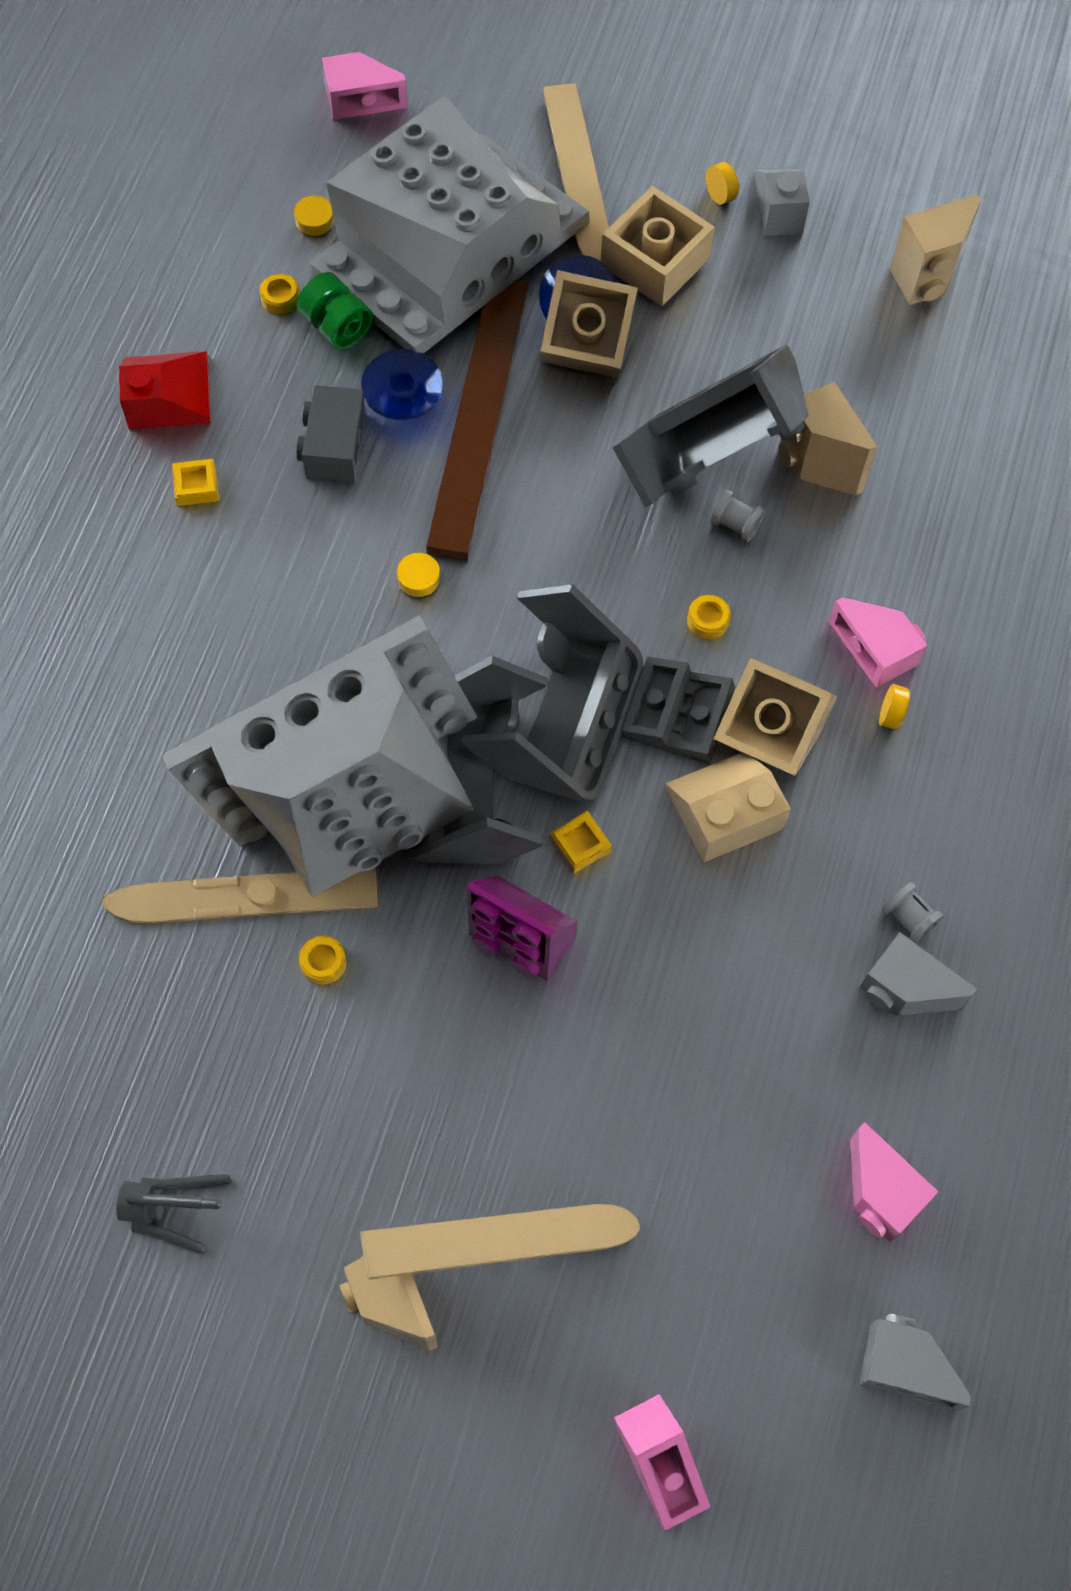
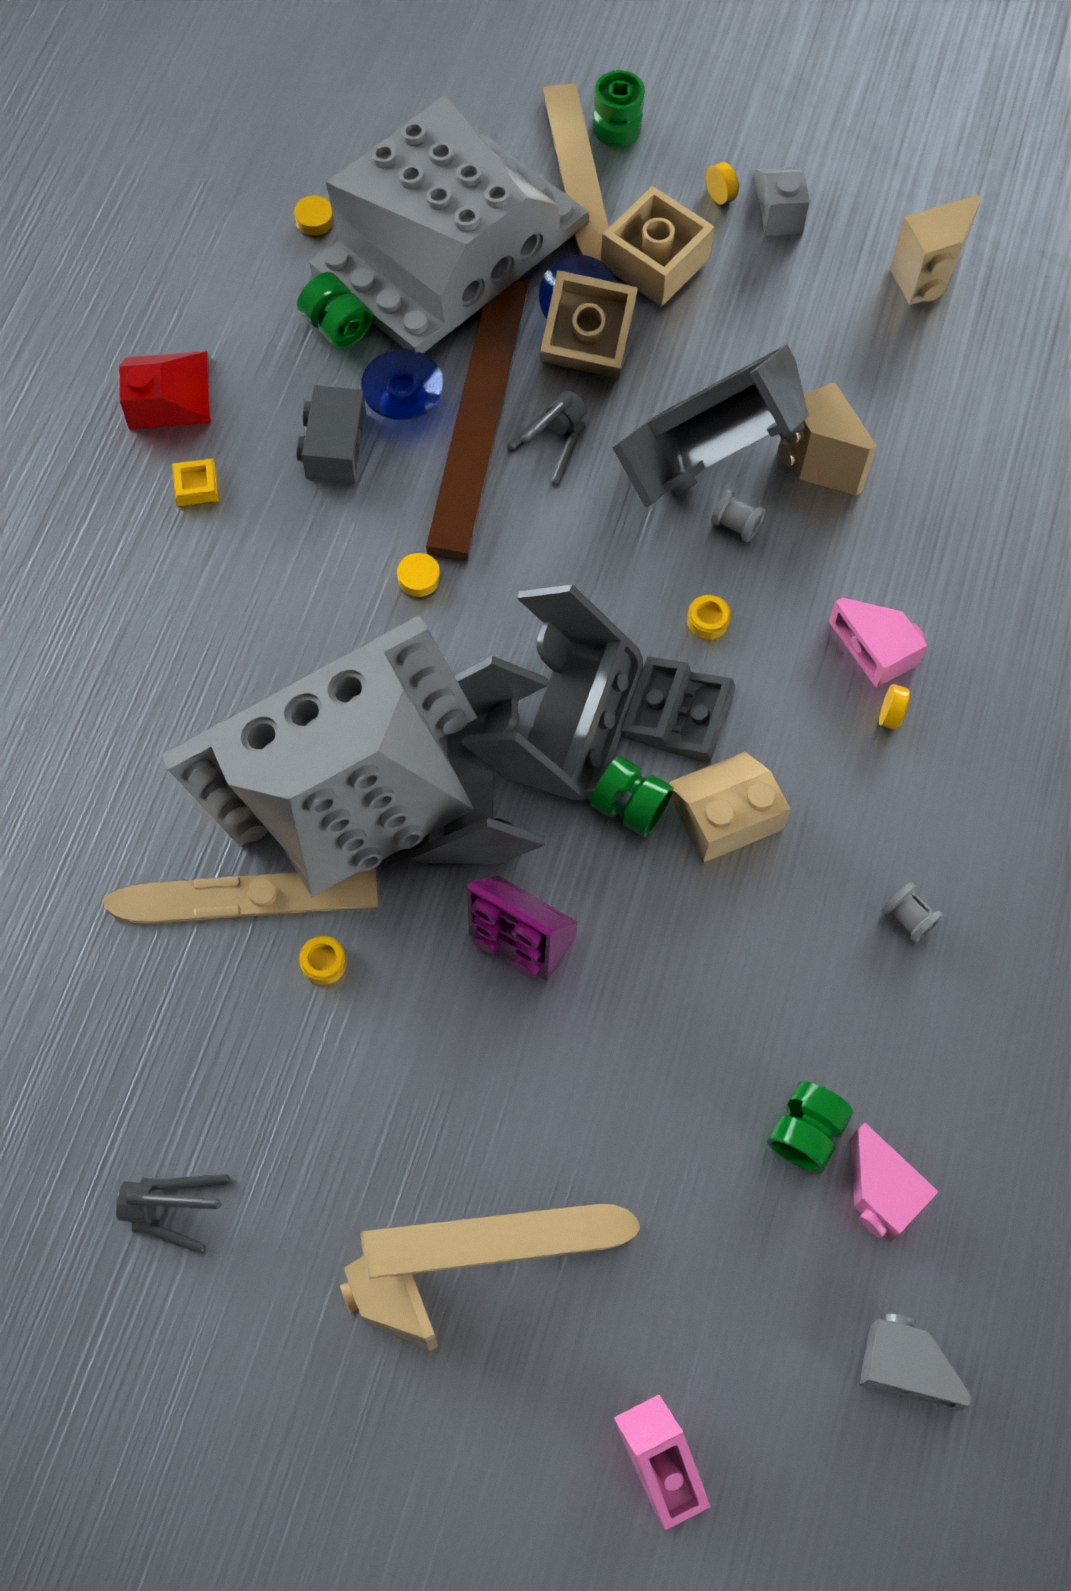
(279, 294): yellow tile -> none
(362, 86): bright pink slope -> none
(560, 417): none -> dark grey plant
(580, 842): yellow tile -> none
(618, 108): none -> green wheel
(643, 807): none -> green wheel
(774, 716): tan slope -> none
(808, 1130): none -> green wheel
(914, 981): light grey slope -> none

